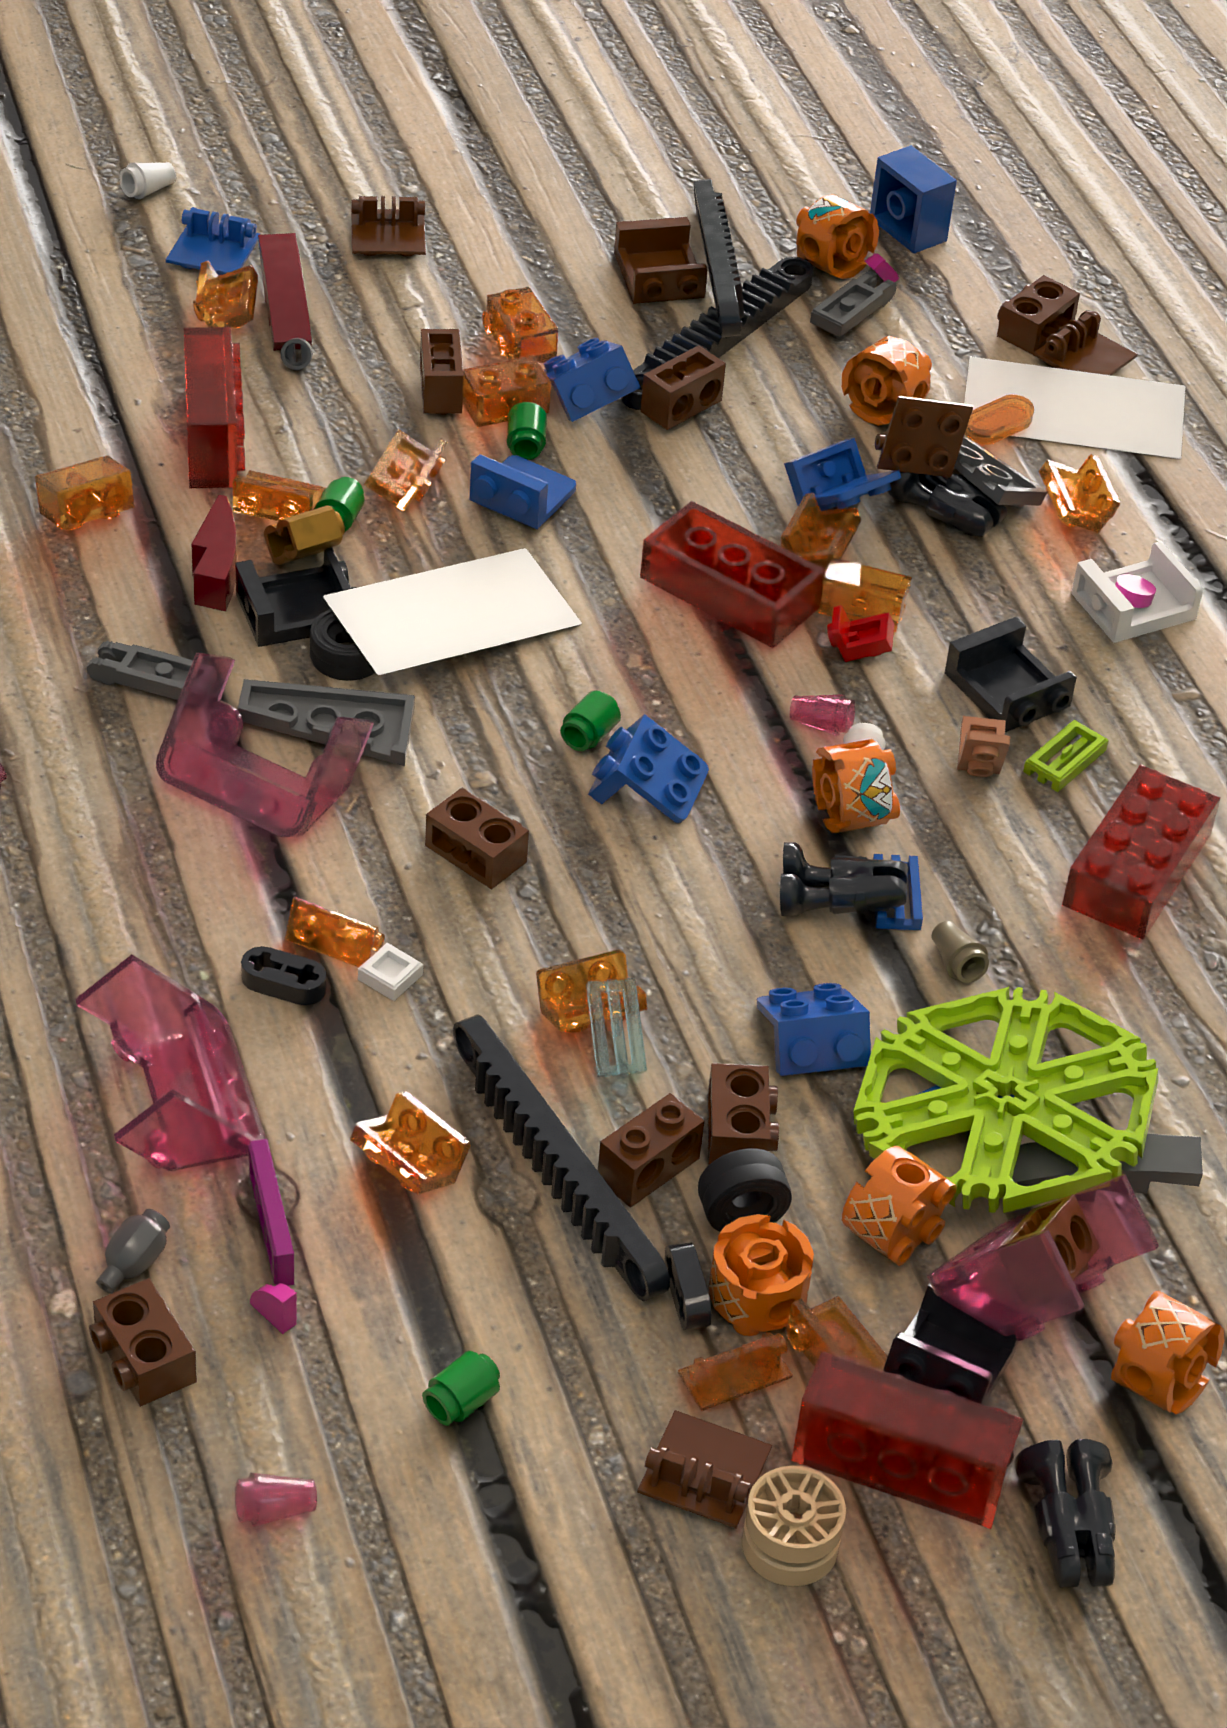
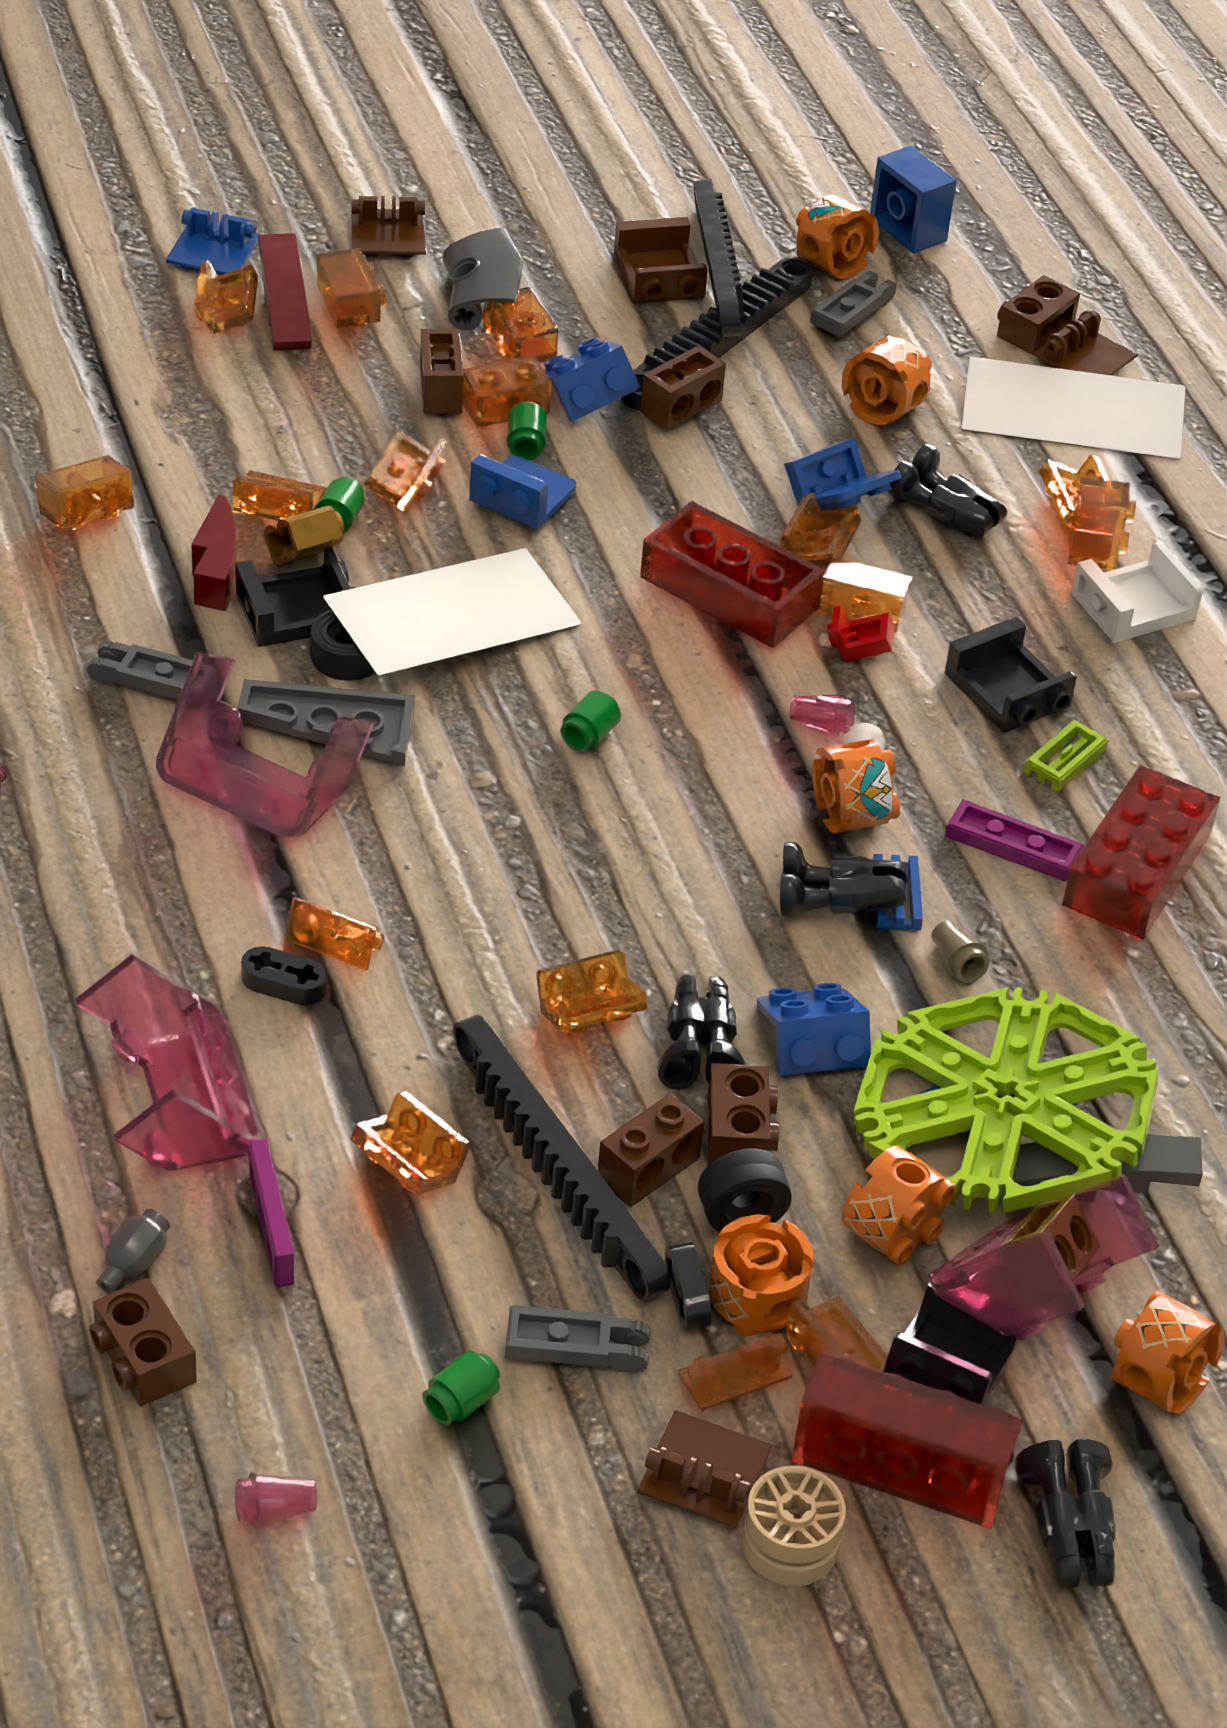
(146, 178): white cone -> none
(213, 407): clear red brick -> none
(277, 1305): dark pink tile -> none
(288, 353): dark grey hinge -> none
(349, 288): none -> clear orange brick
(390, 971): white tile -> none
(476, 838): reddish brown brick -> none
(482, 270): none -> dark grey panel
(576, 1338): none -> dark grey hinge
(634, 1027): clear light blue tile -> none
(652, 766): blue bracket -> none
(695, 1020): none -> black piece
(882, 268): dark pink tile -> none
(923, 436): reddish brown hinge -> none
(982, 746): nougat bracket -> none
(996, 478): dark grey wing -> none
(1000, 419): clear orange tile -> none
(1013, 840): none -> magenta tile
(1100, 522): none -> clear orange brick
(1136, 590): tile -> none

